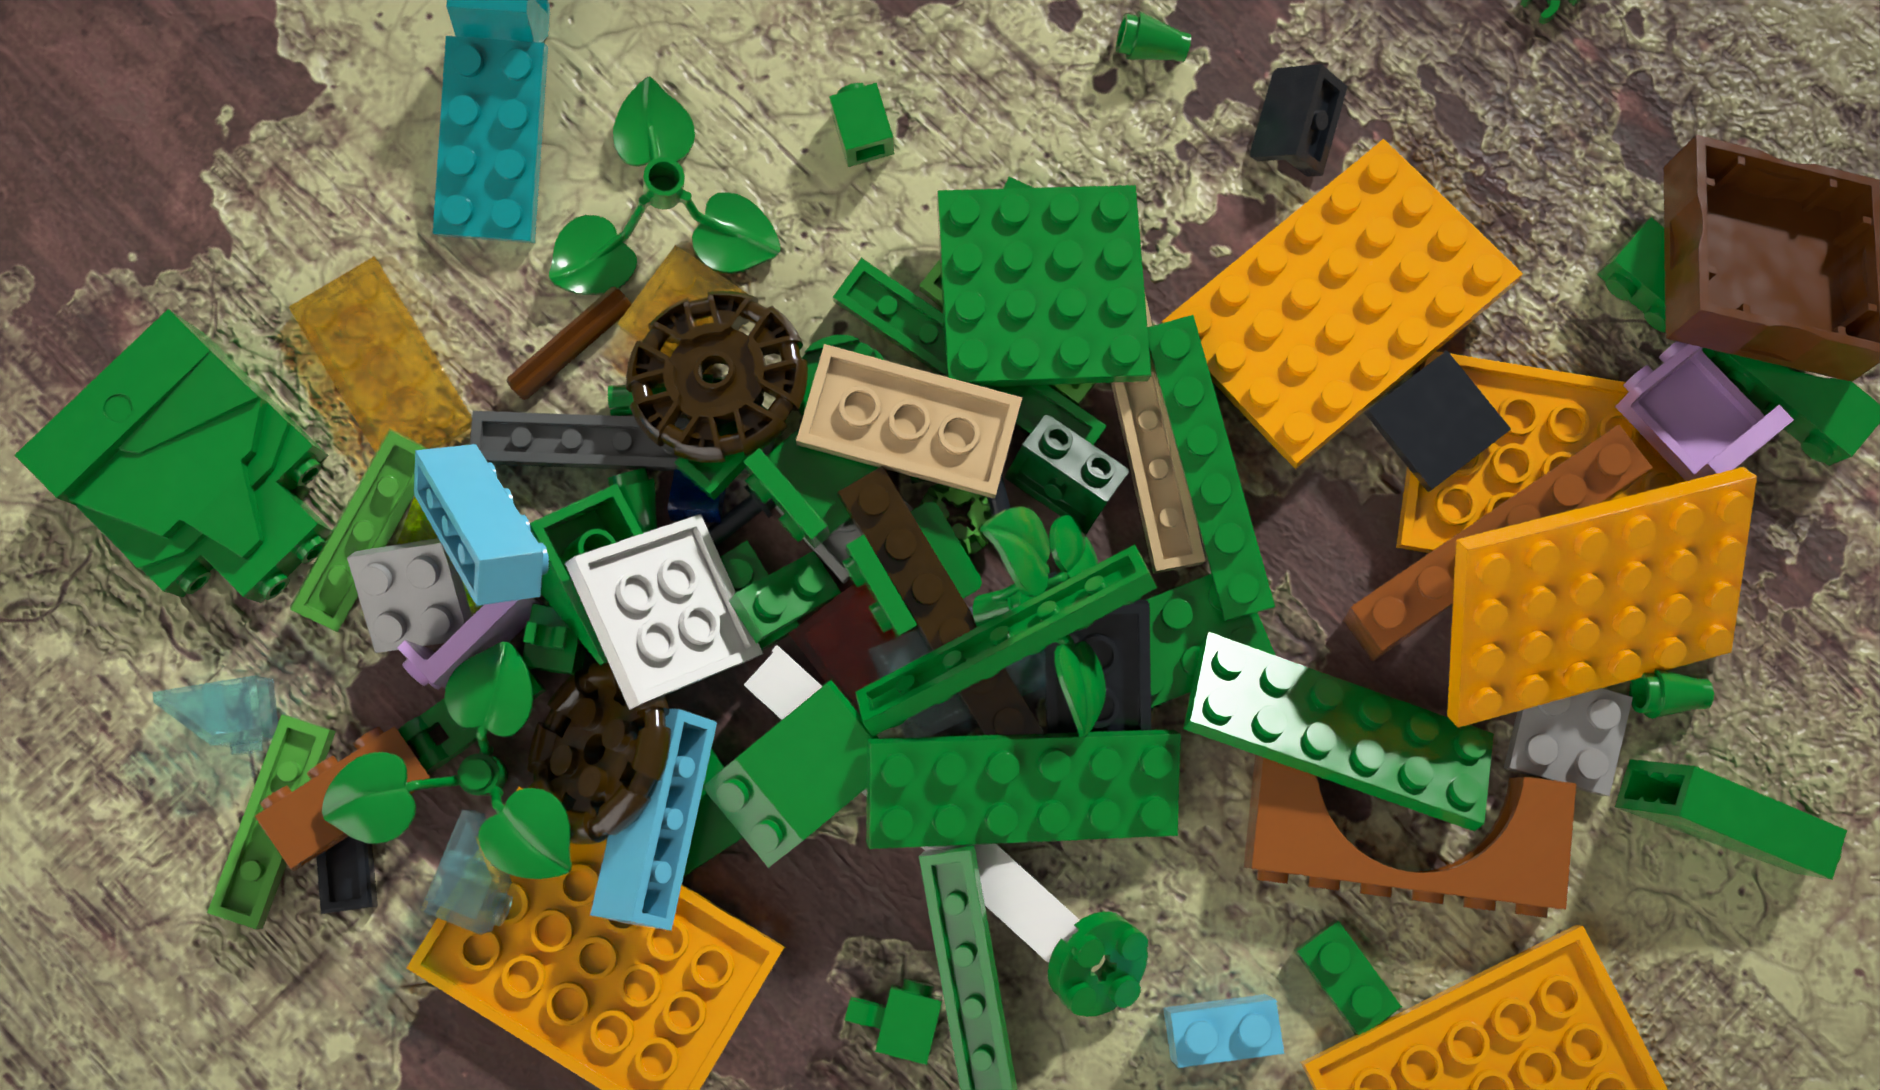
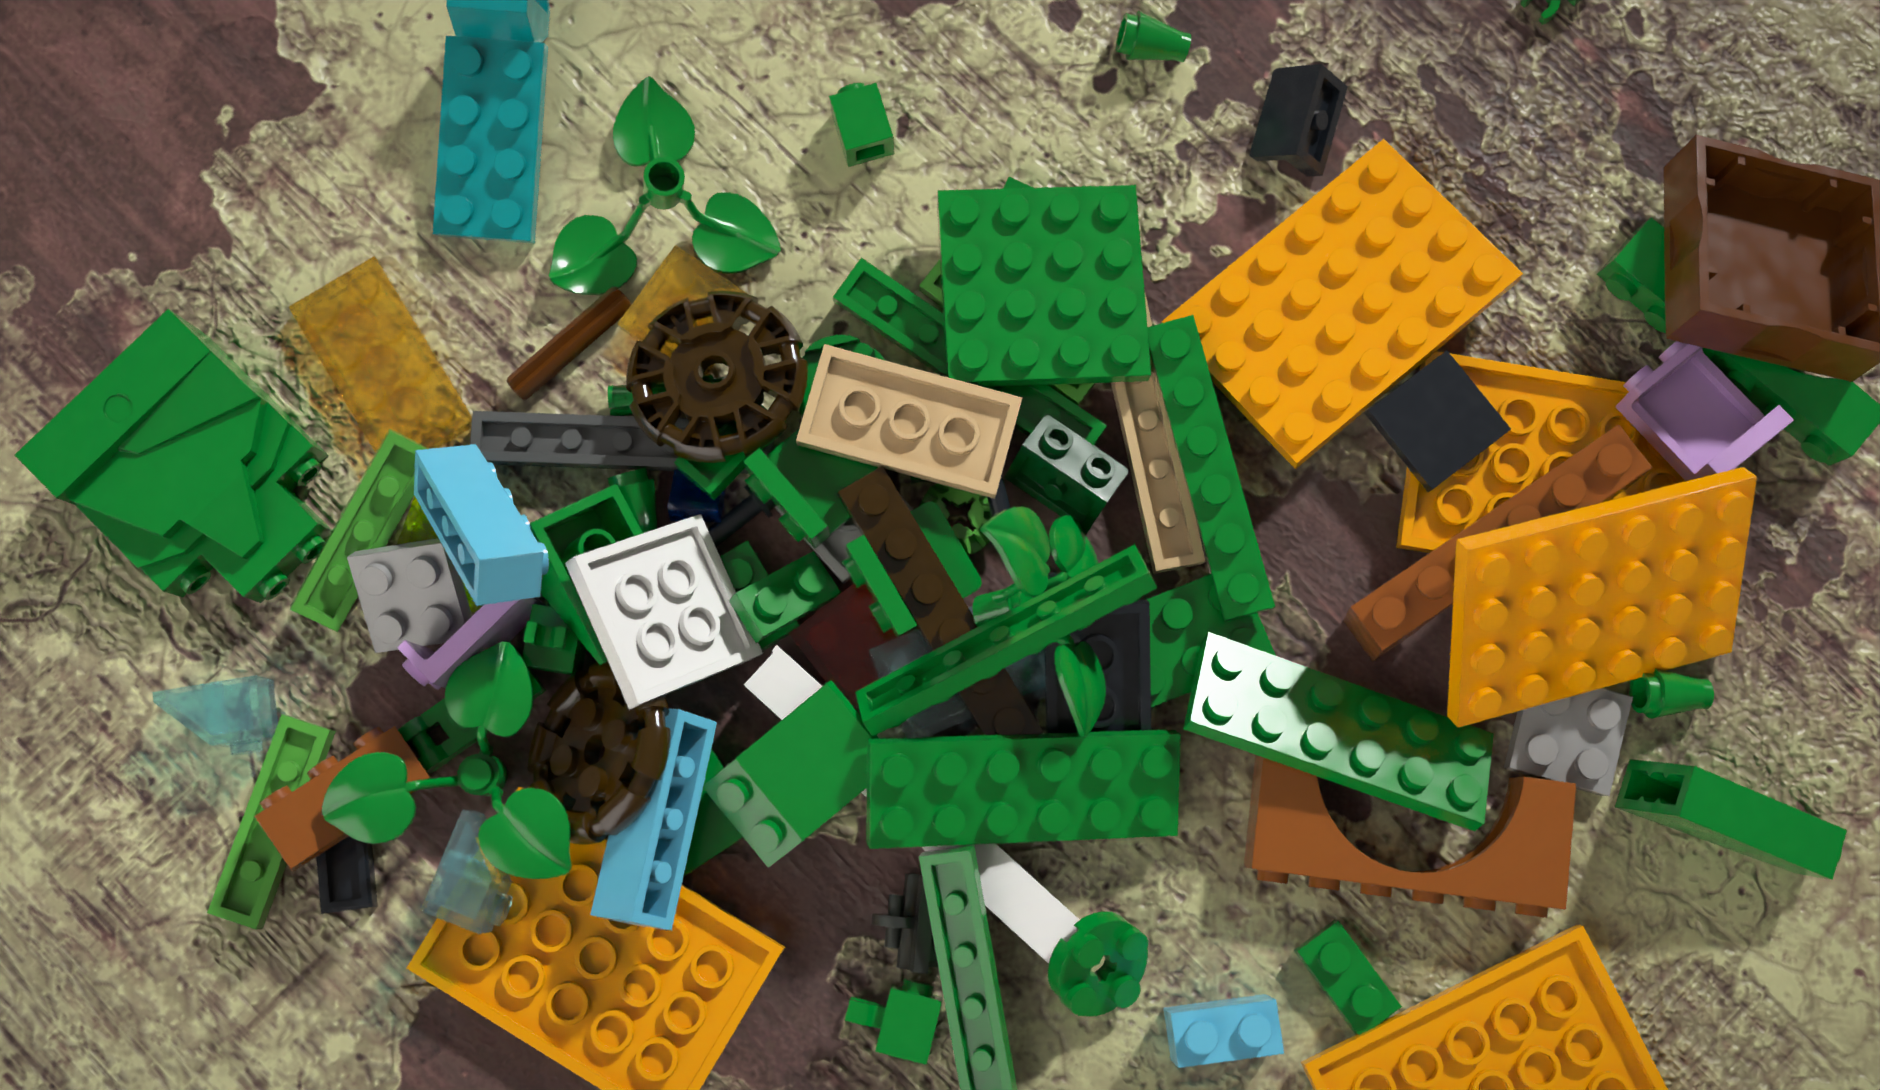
(909, 927): none -> pearl dark grey hips

